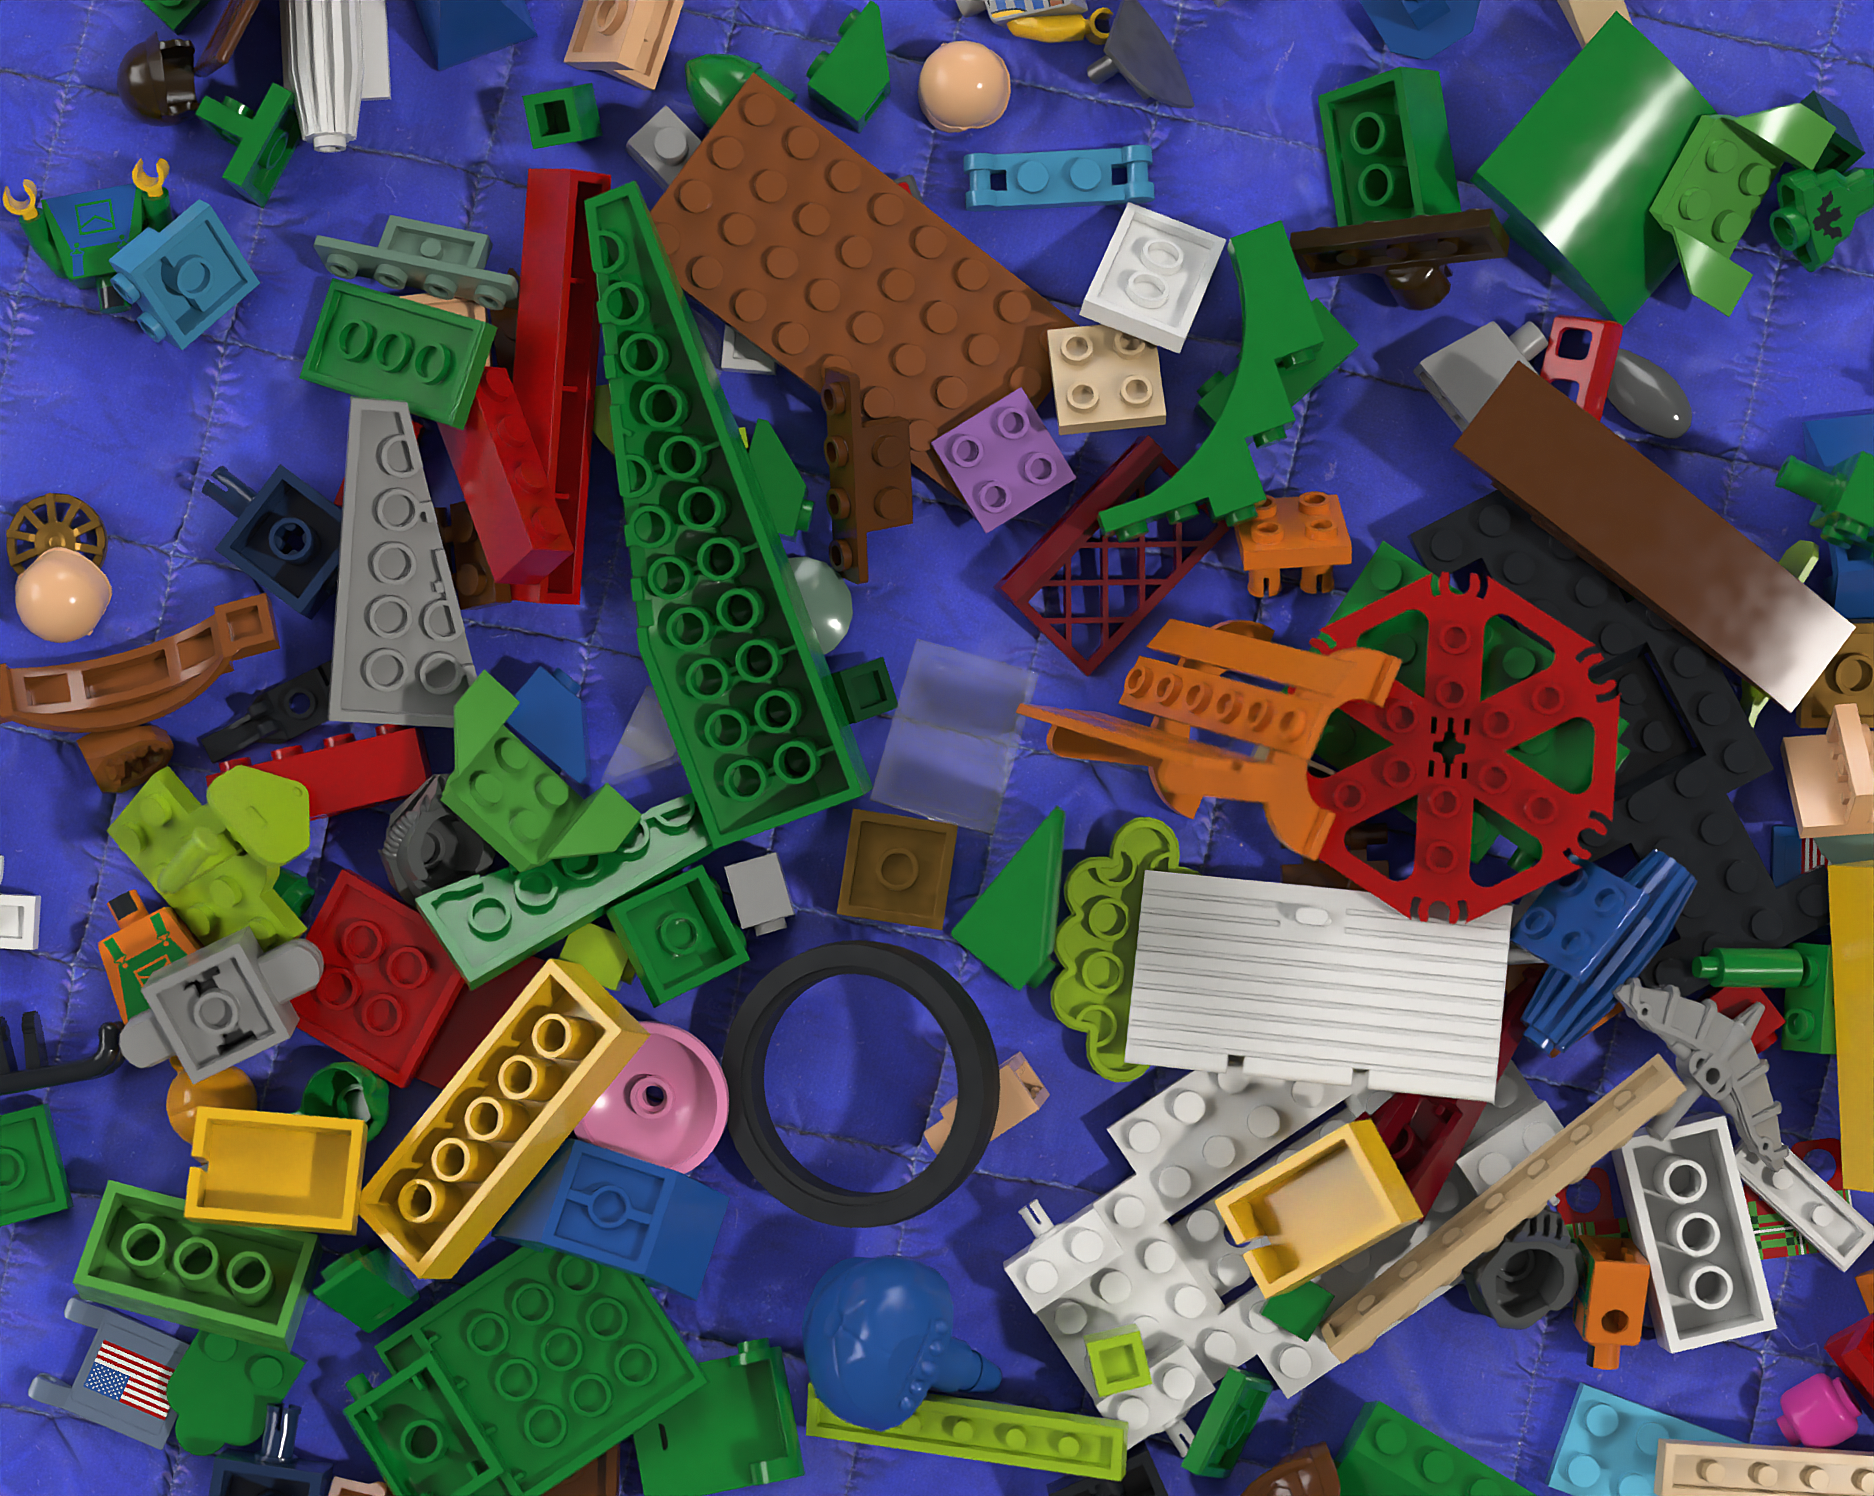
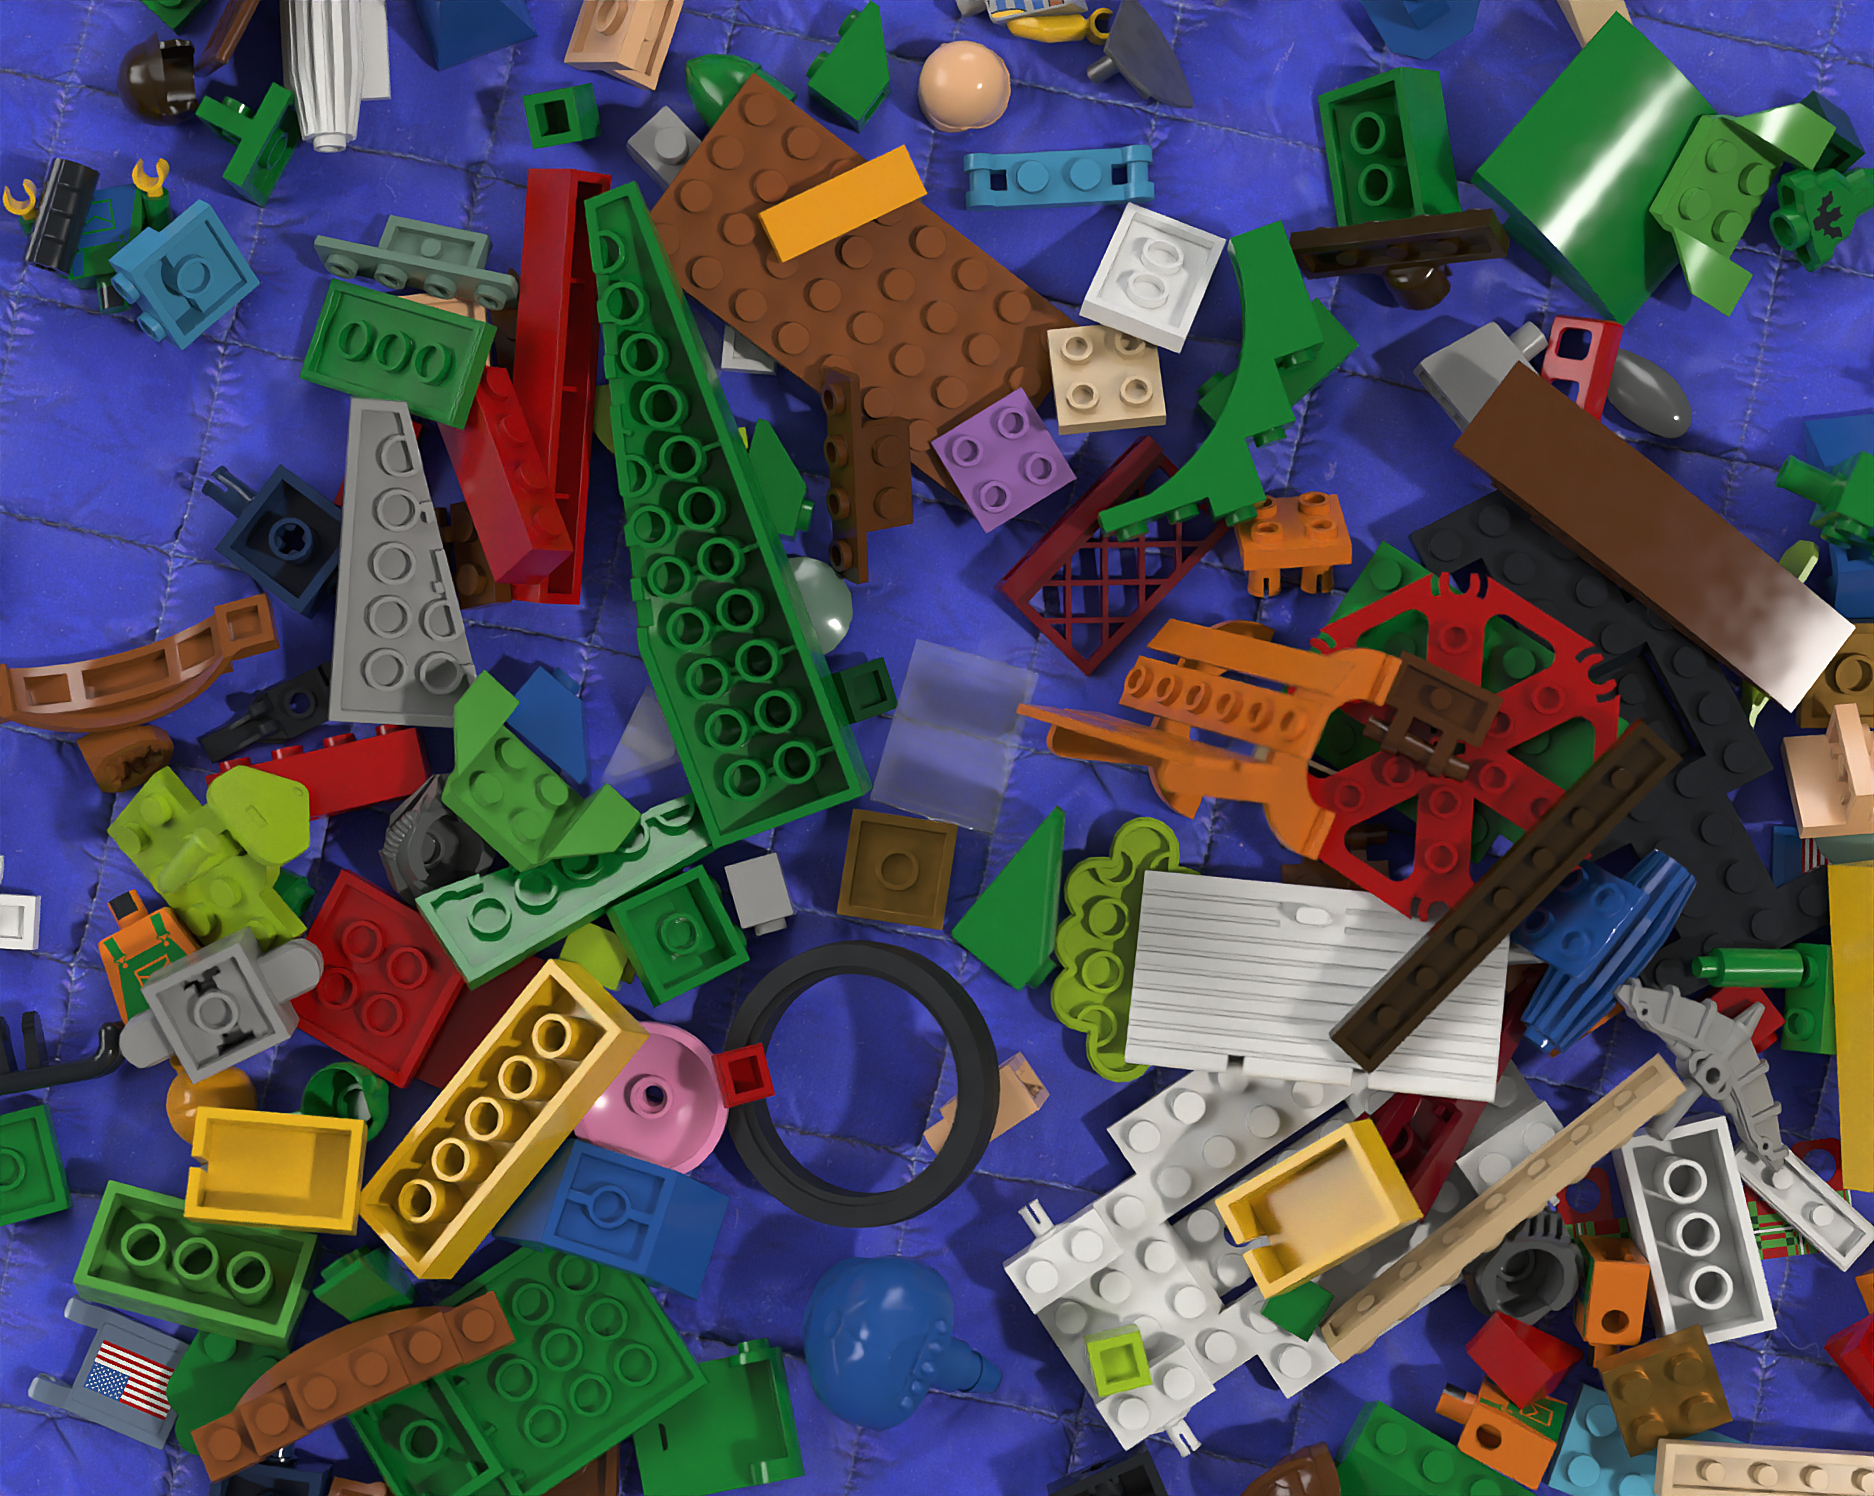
(55, 533): pearl gold wheel -> none
(61, 216): none -> black axle
(62, 595): light nougat helmet -> none
(349, 1373): none -> dark orange piece
(743, 1075): none -> red slope
(842, 204): none -> light orange tile
(992, 1434): lime plate -> none
(1228, 1424): green tile -> none
(1441, 701): none -> reddish brown plate
(1502, 1434): none -> orange torso
(1504, 896): none -> dark brown plate
(1522, 1358): none -> red slope
(1664, 1390): none -> pearl gold plate
(1819, 1412): dark pink head -> none

